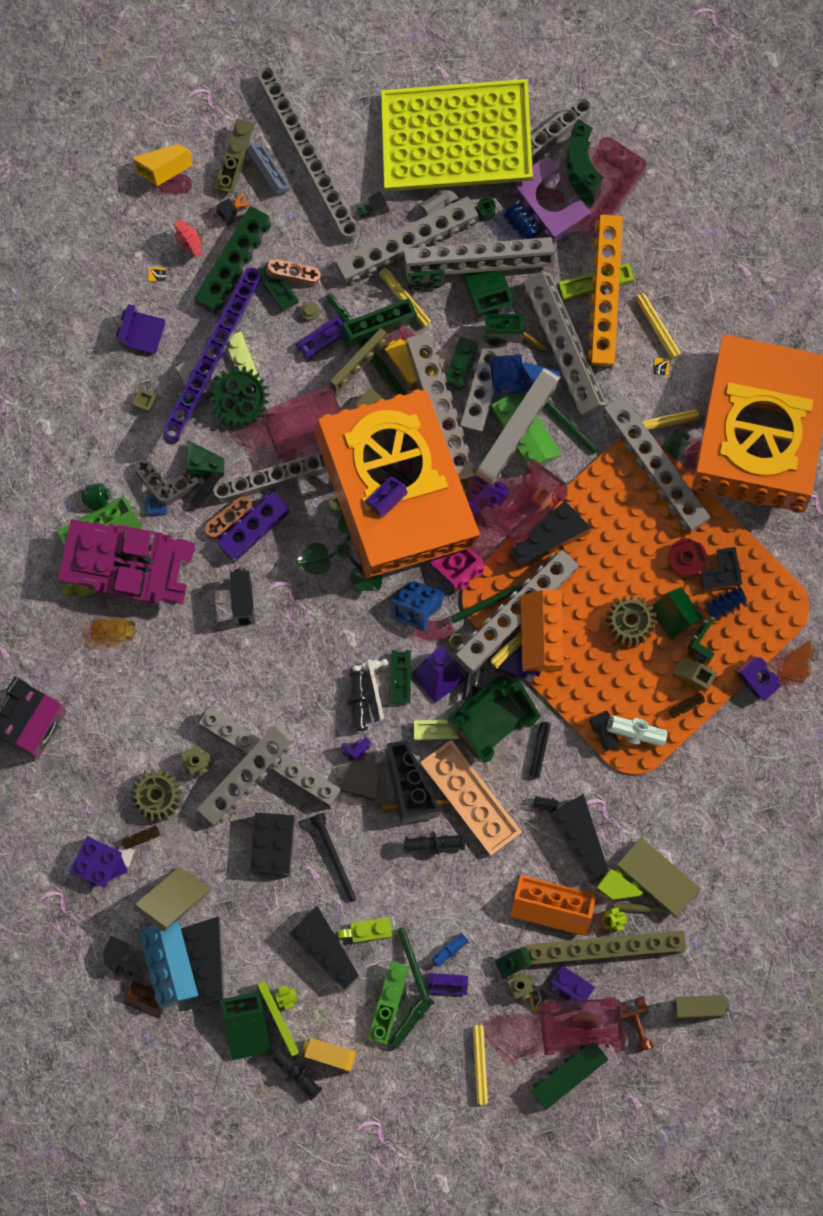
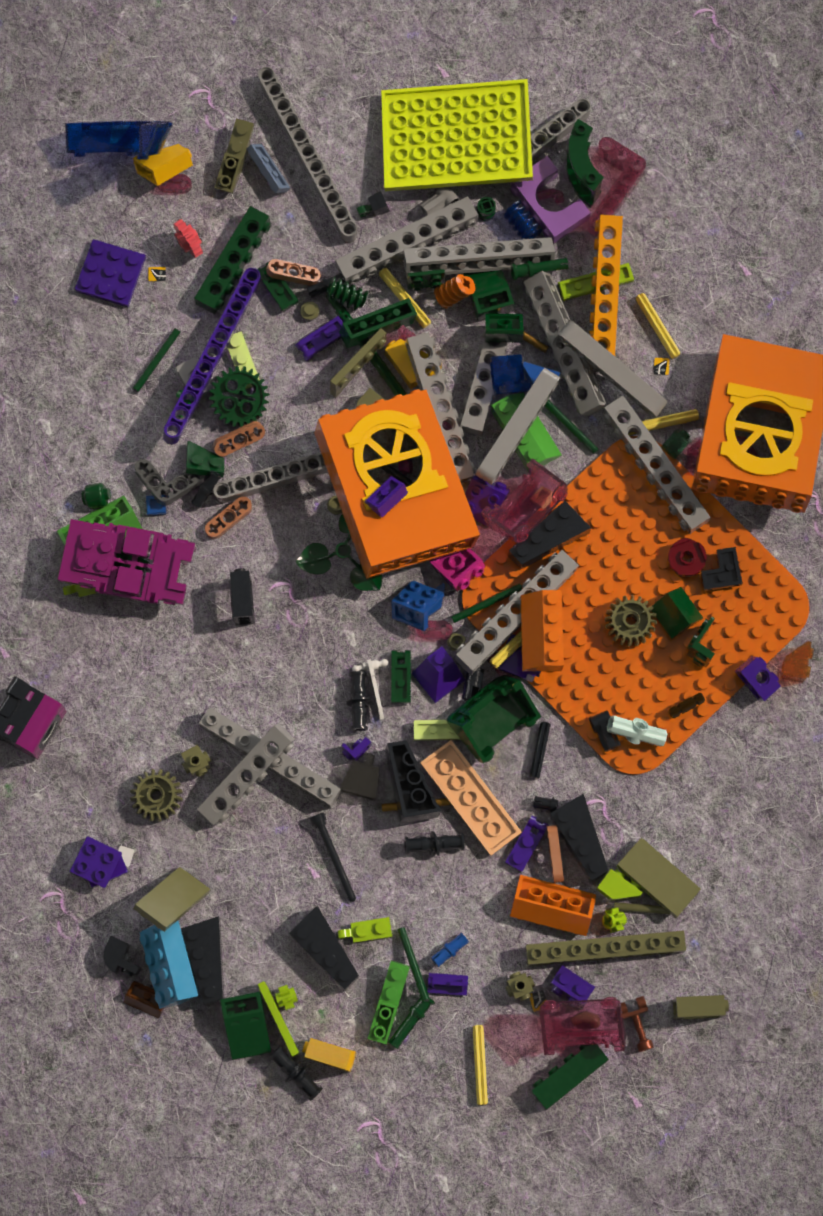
(110, 273): none -> dark purple plate
(113, 629): clear yellow slope -> none
(133, 137): none -> clear blue windscreen
(140, 330): dark purple bracket -> none
(140, 837): dark brown axle -> none
(144, 400): olive plate -> none
(156, 360): none -> dark green bar
(228, 210): black piece -> none
(236, 446): none -> nougat beam
(251, 537): dark purple brick -> none
(272, 844): black brick -> none
(294, 422): clear pink windscreen -> none
(322, 286): none -> black pin
(346, 293): none -> dark green piece
(454, 290): none -> orange piece
(461, 362): dark green plate -> none
(513, 962): dark green plate -> none
(526, 844): none -> dark purple plate
(530, 268): none -> dark green pin
(555, 855): none -> nougat beam
(612, 368): none -> light grey beam
(695, 674): olive slope -> none
(726, 603): clear blue piece -> none

